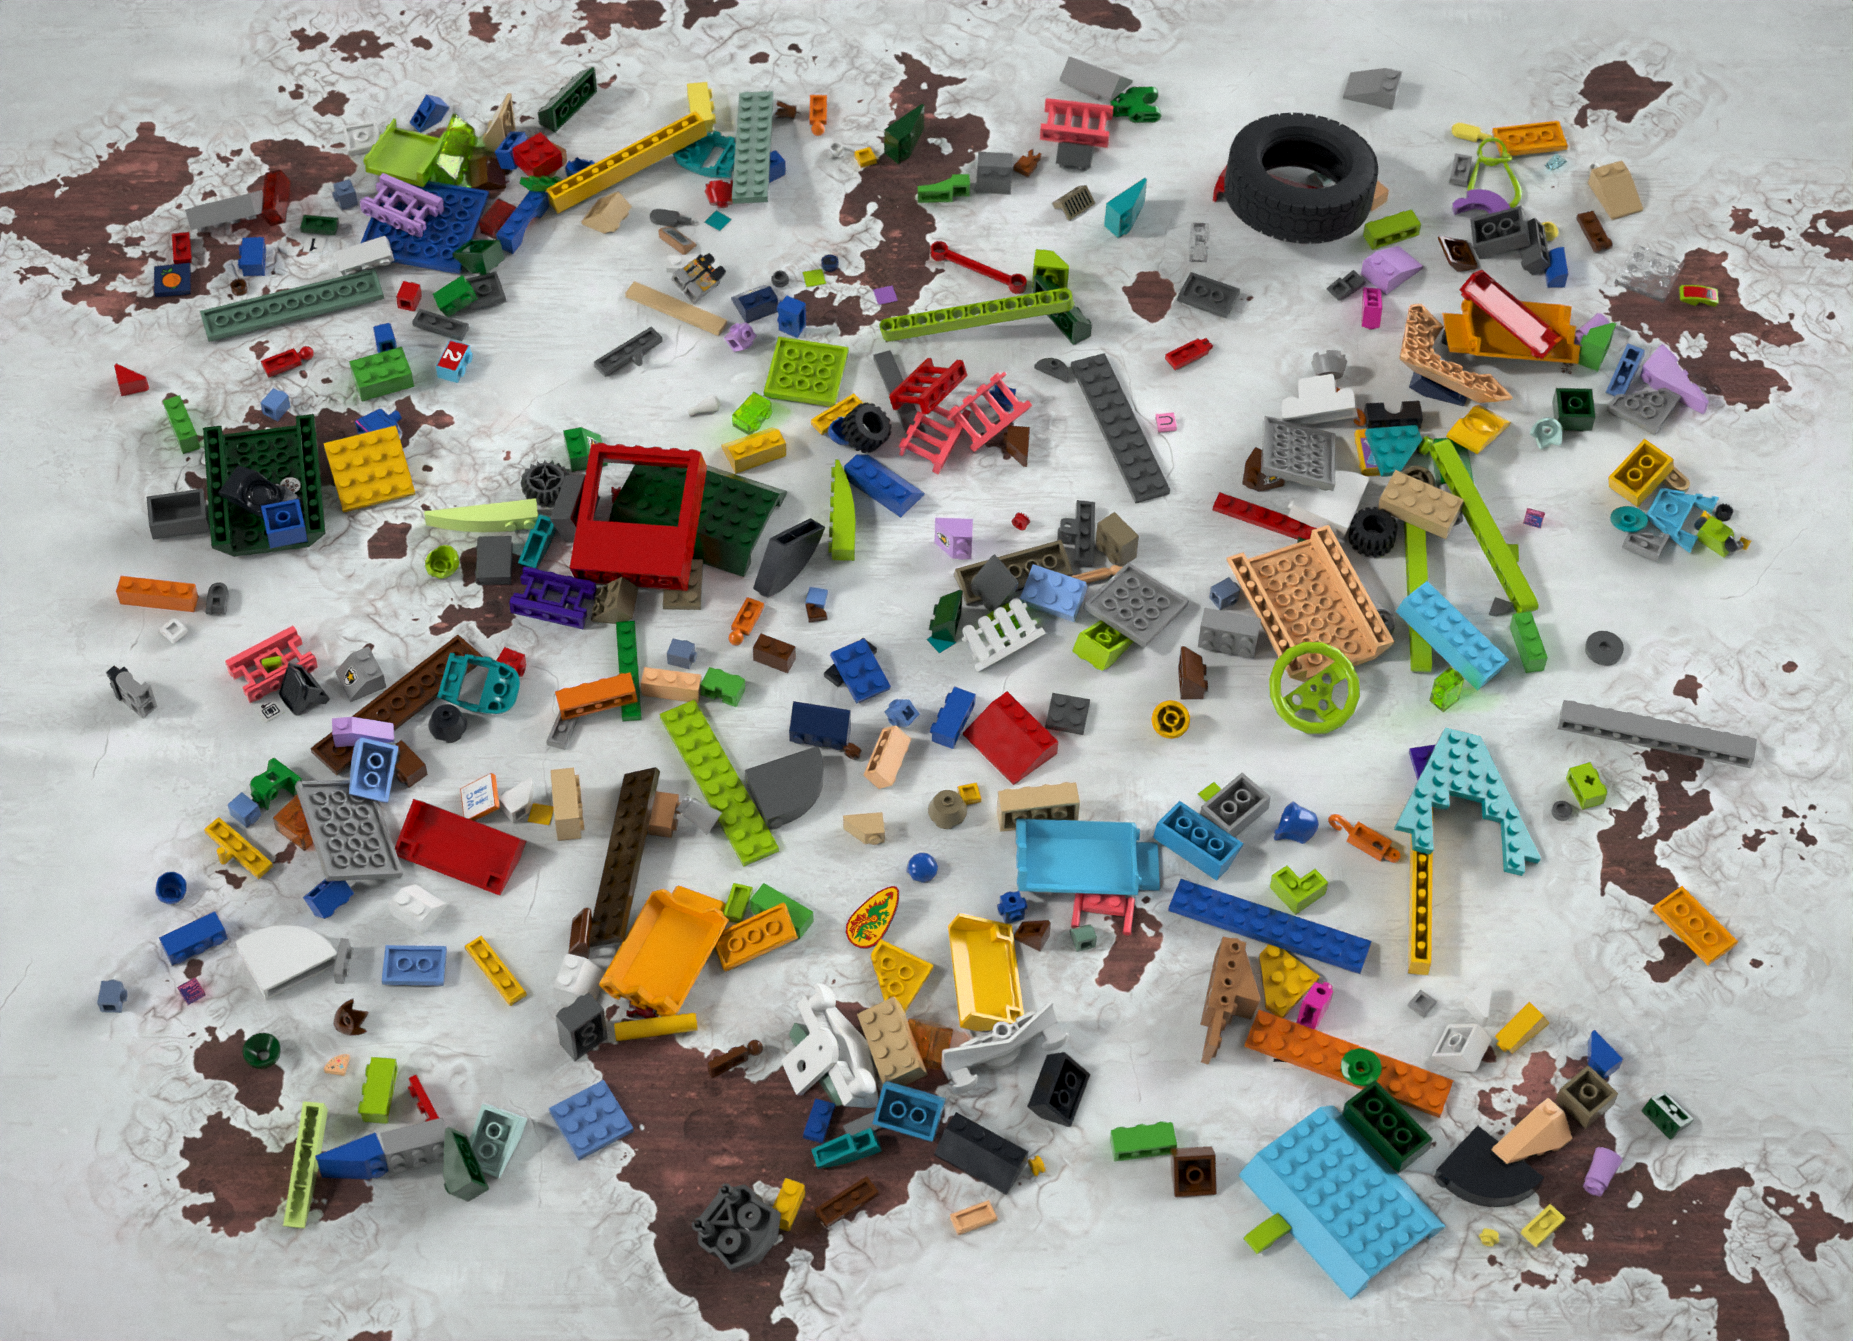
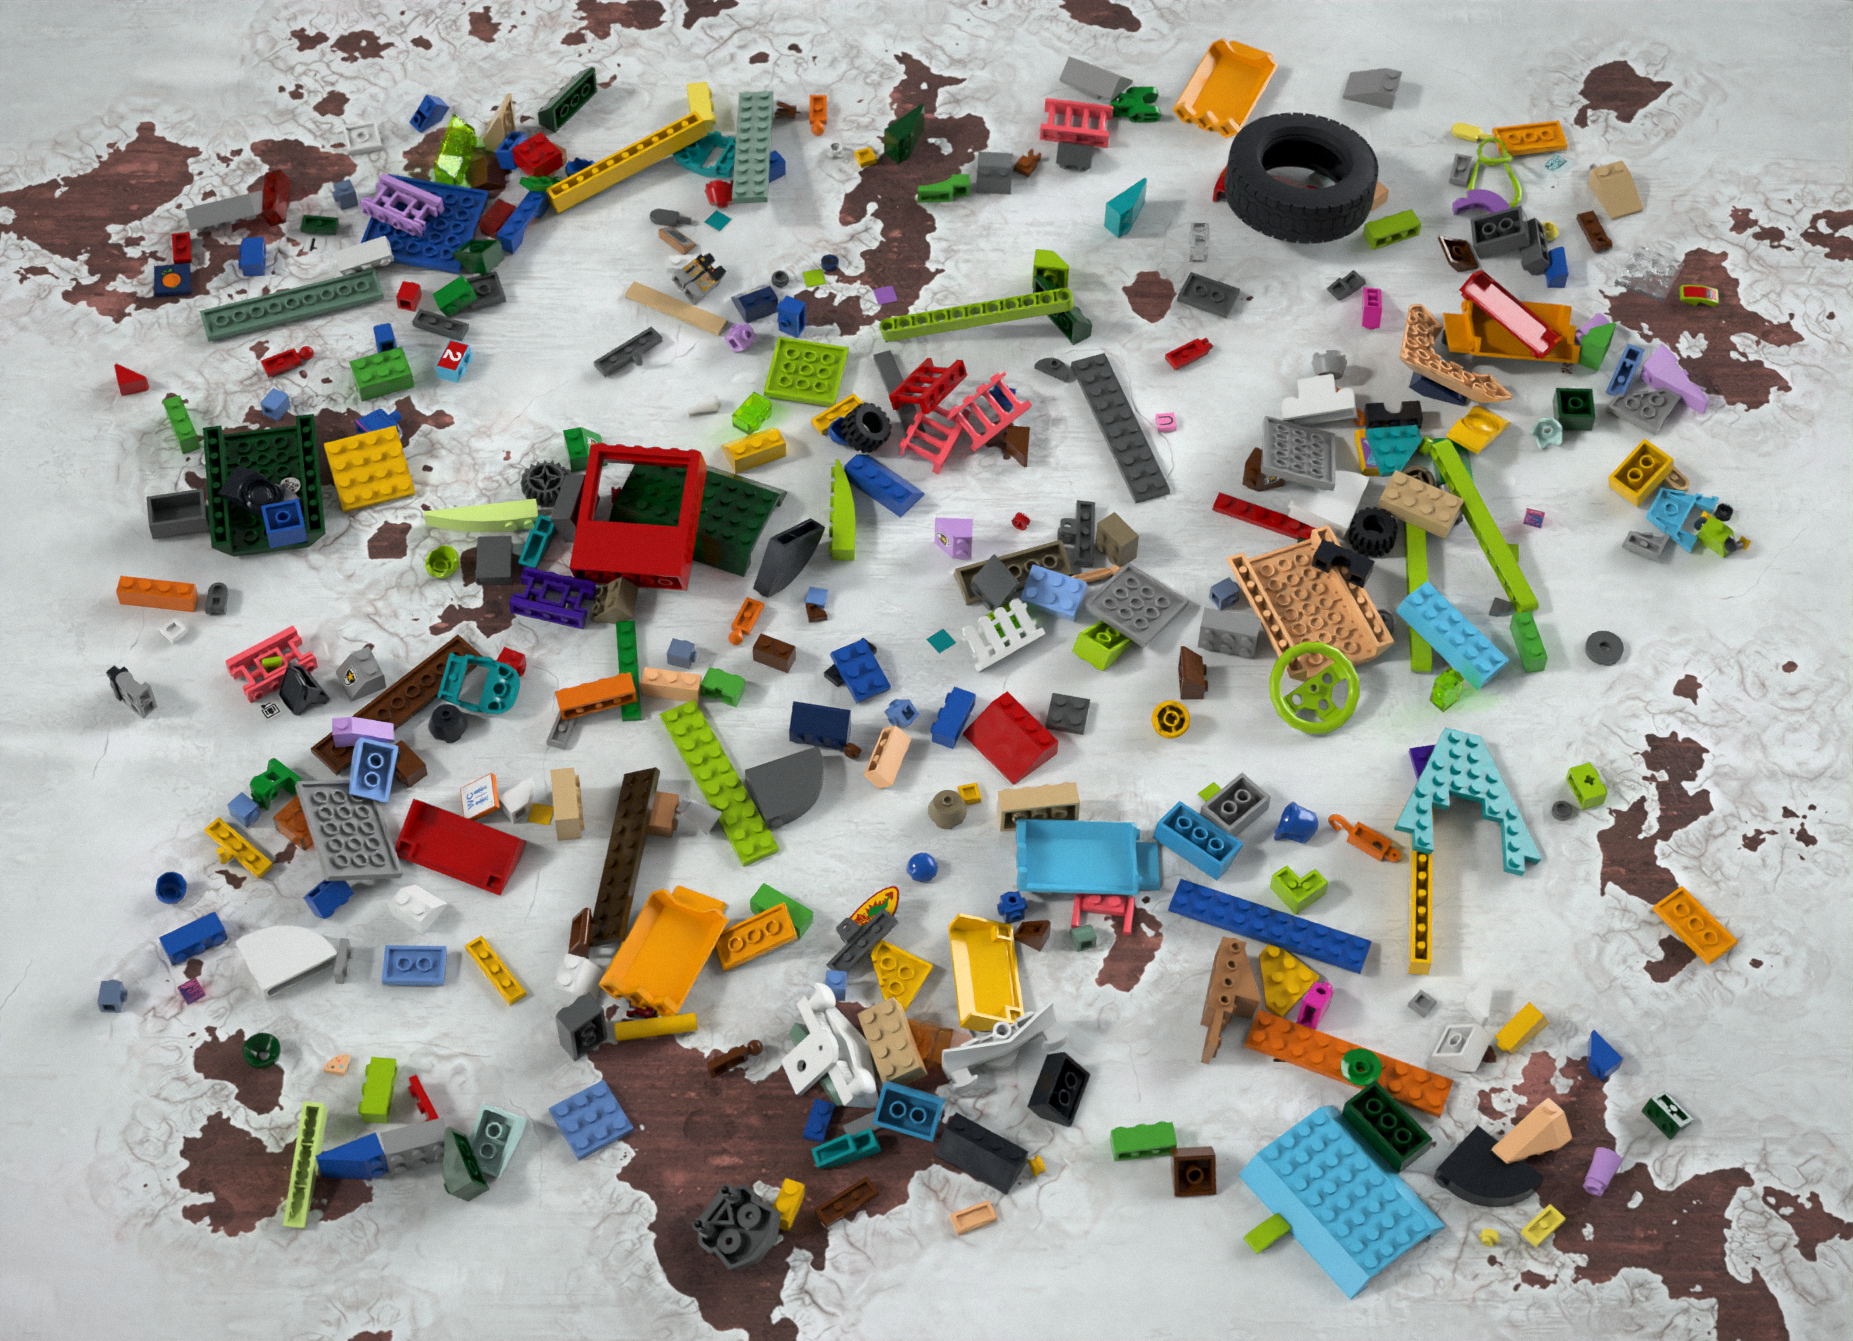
(239, 282): reddish brown bush -> none
(348, 1020): reddish brown piece -> none
(403, 155): lime panel -> none
(607, 213): tan slope -> none
(686, 599): dark tan plate -> none
(737, 902): lime tile -> none
(838, 983): none -> medium blue brick
(860, 940): none -> dark grey plate
(866, 827): tan slope -> none
(947, 616): dark green slope -> none
(978, 267): red piece -> none
(1075, 201): dark tan panel -> none
(1225, 87): none -> light orange panel
(1331, 555): none -> black arch
(1389, 268): lavender slope -> none
(1586, 1096): dark tan brick -> none
(1629, 519): teal dish -> none
(1657, 733): light grey brick -> none

